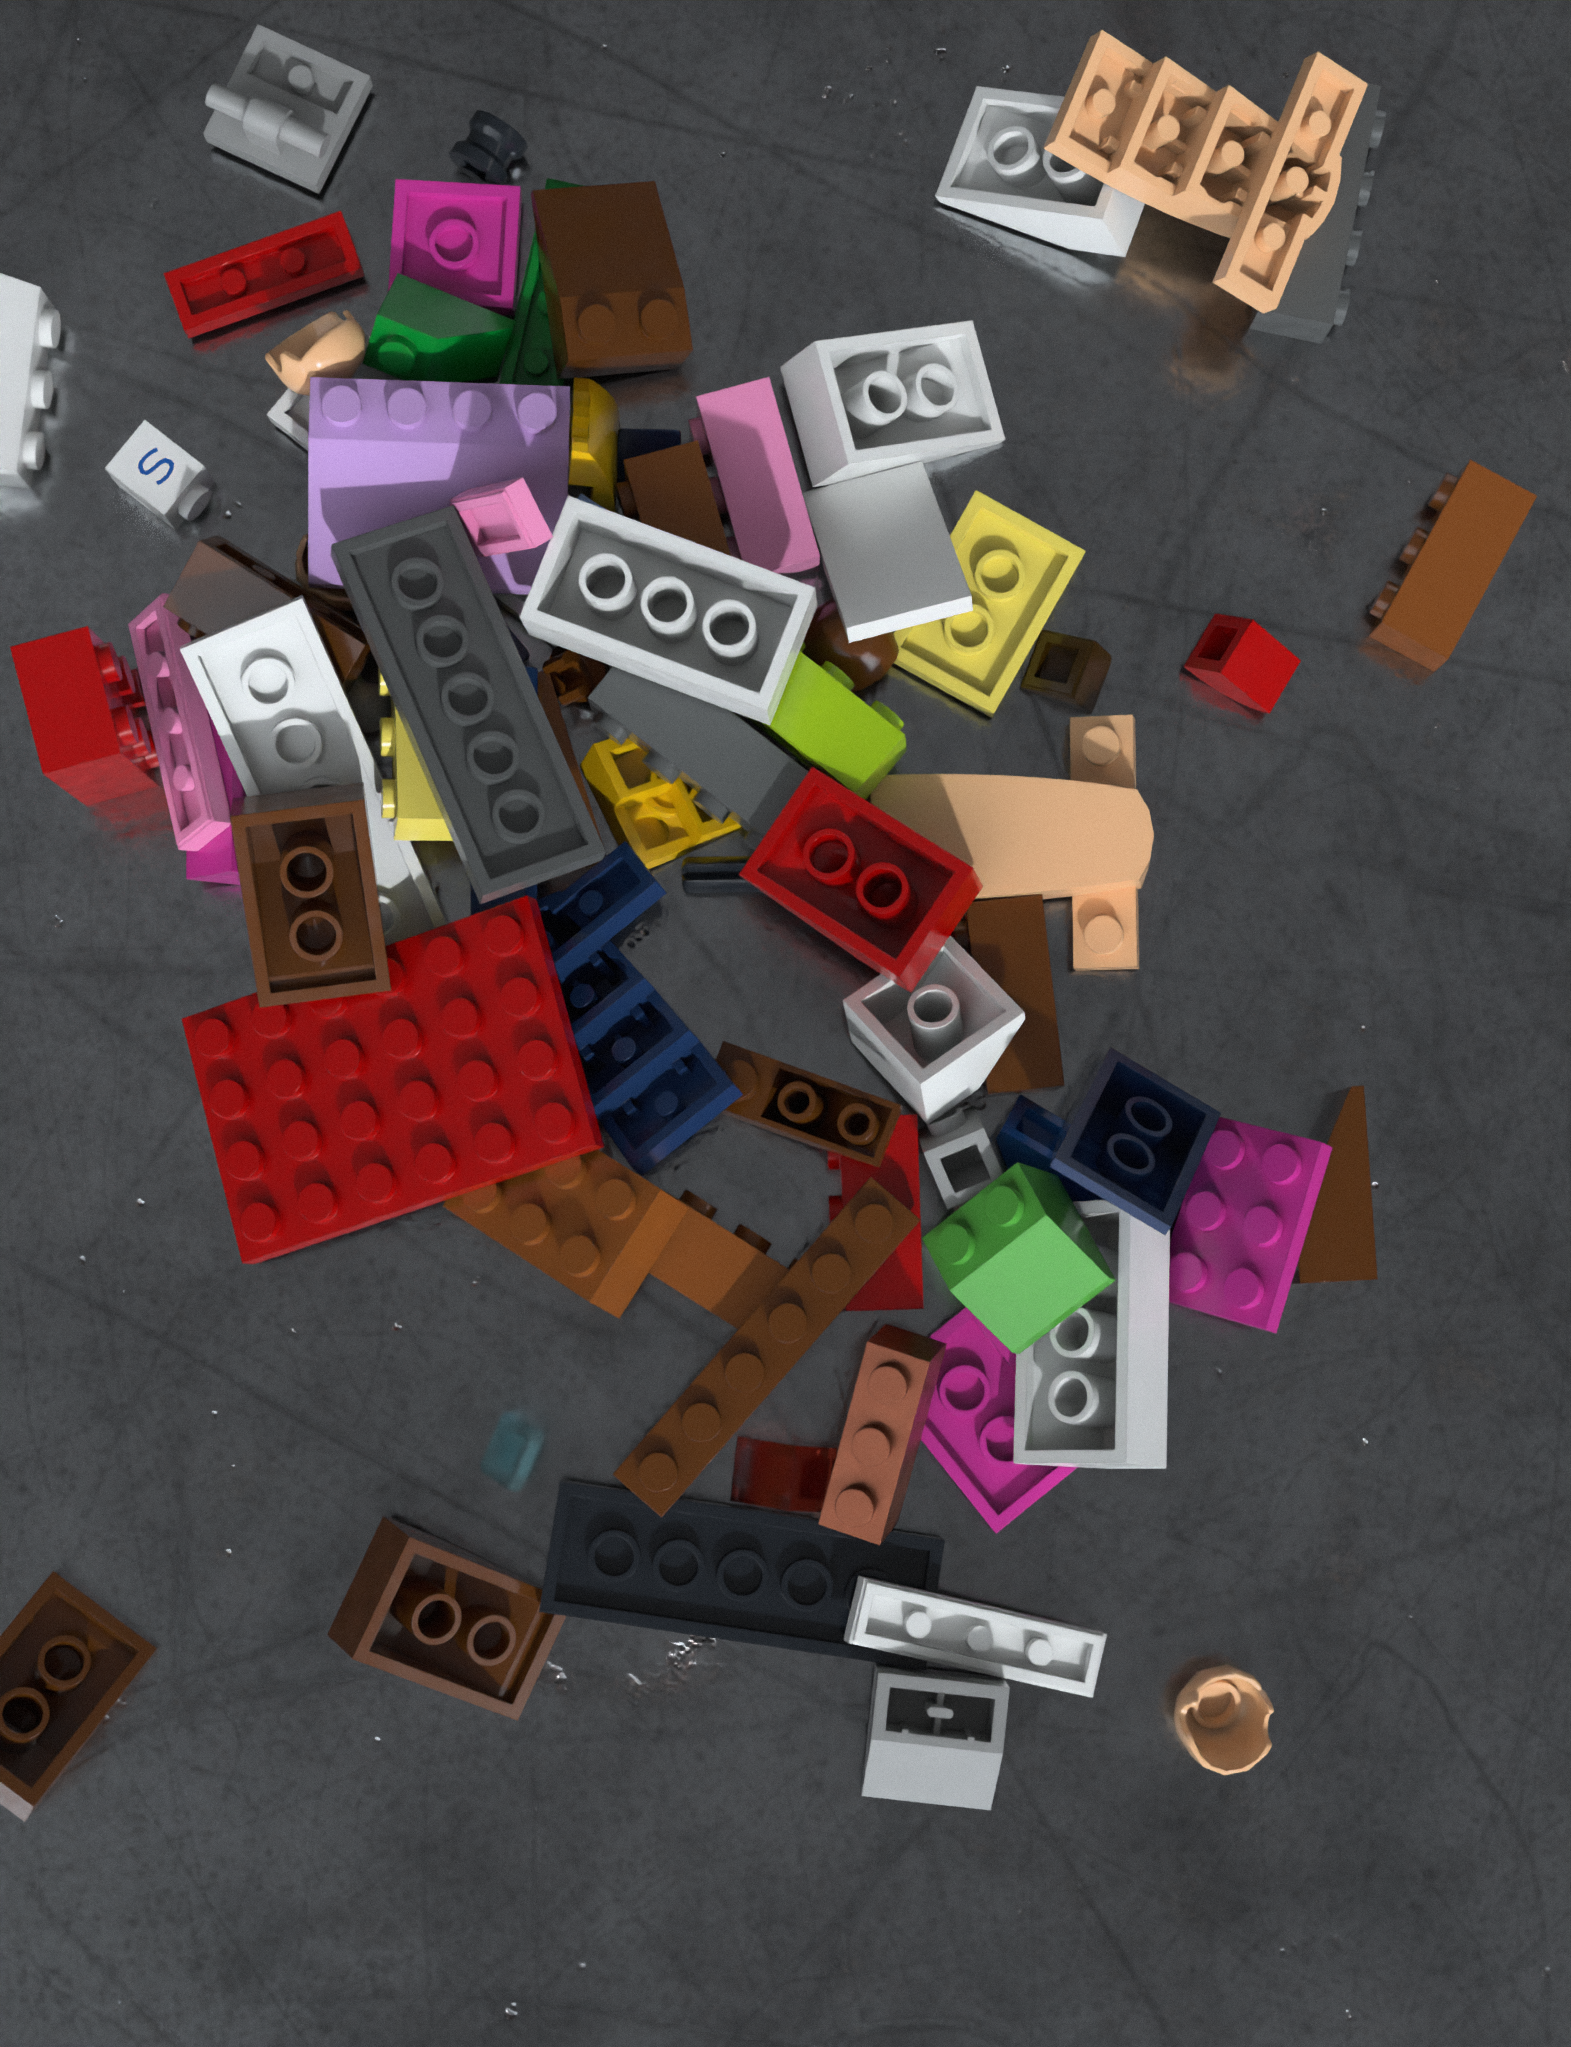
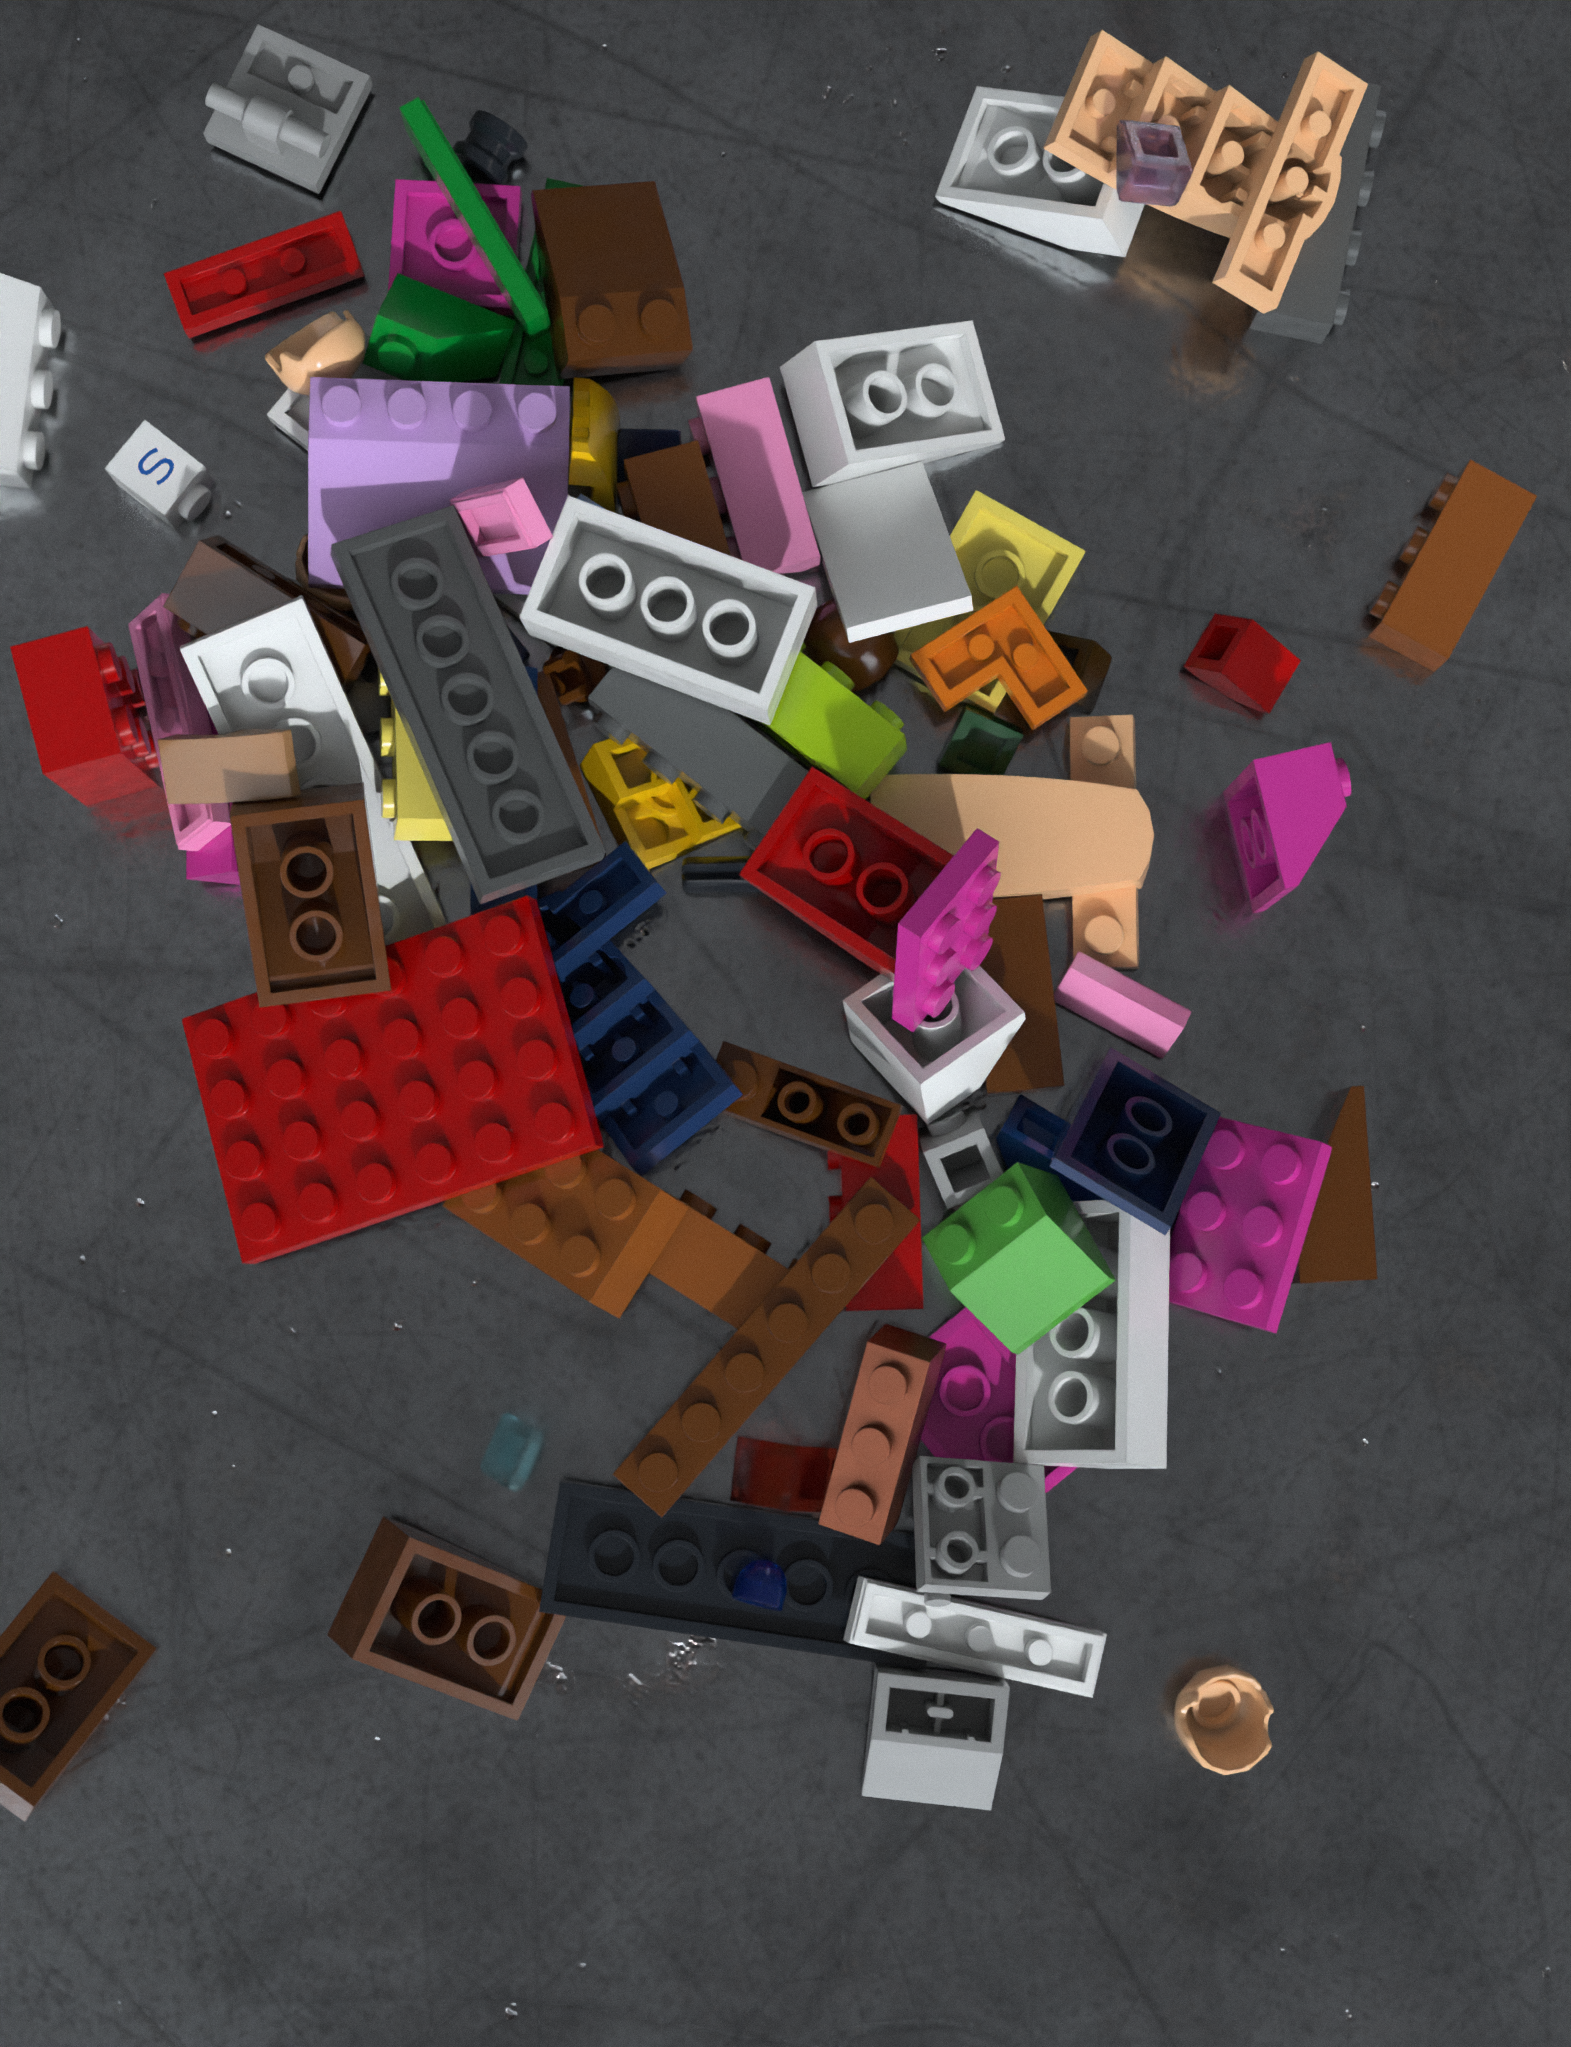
(229, 766): none -> medium nougat slope
(476, 219): none -> green tile
(761, 1585): none -> clear blue hinge
(945, 931): none -> dark pink plate
(979, 1529): none -> light grey plate
(980, 743): none -> dark green plate
(1006, 644): none -> orange plate
(1121, 1005): none -> bright pink tile
(1151, 163): none -> clear purple slope
(1282, 817): none -> dark pink slope

